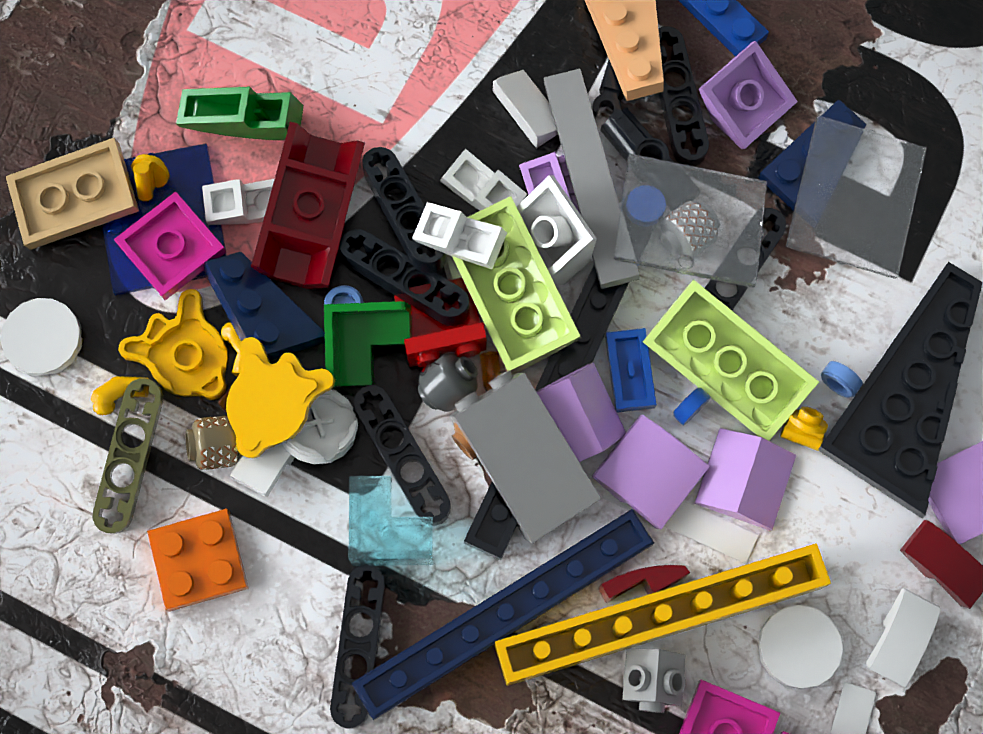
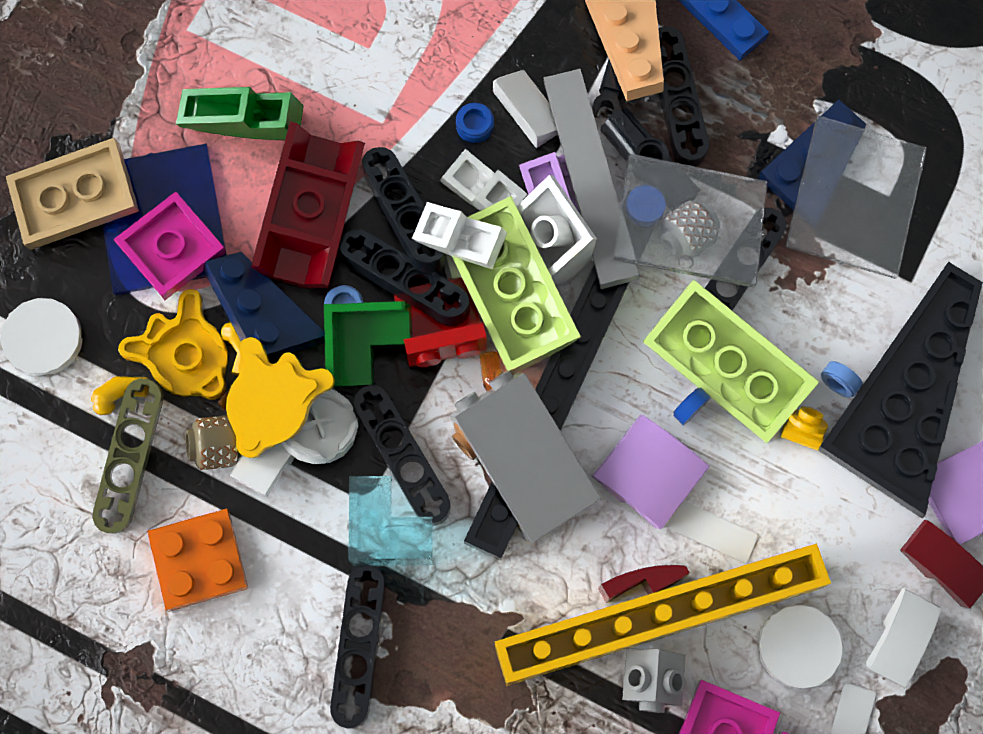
(148, 174): yellow plate -> none
(236, 202): white slope -> none
(447, 381): dark grey head -> none
(474, 122): none -> blue tile
(501, 614): dark blue tile -> none
(583, 412): lavender slope -> none
(630, 370): blue plate -> none
(746, 96): lavender slope -> none
(746, 478): lavender slope -> none

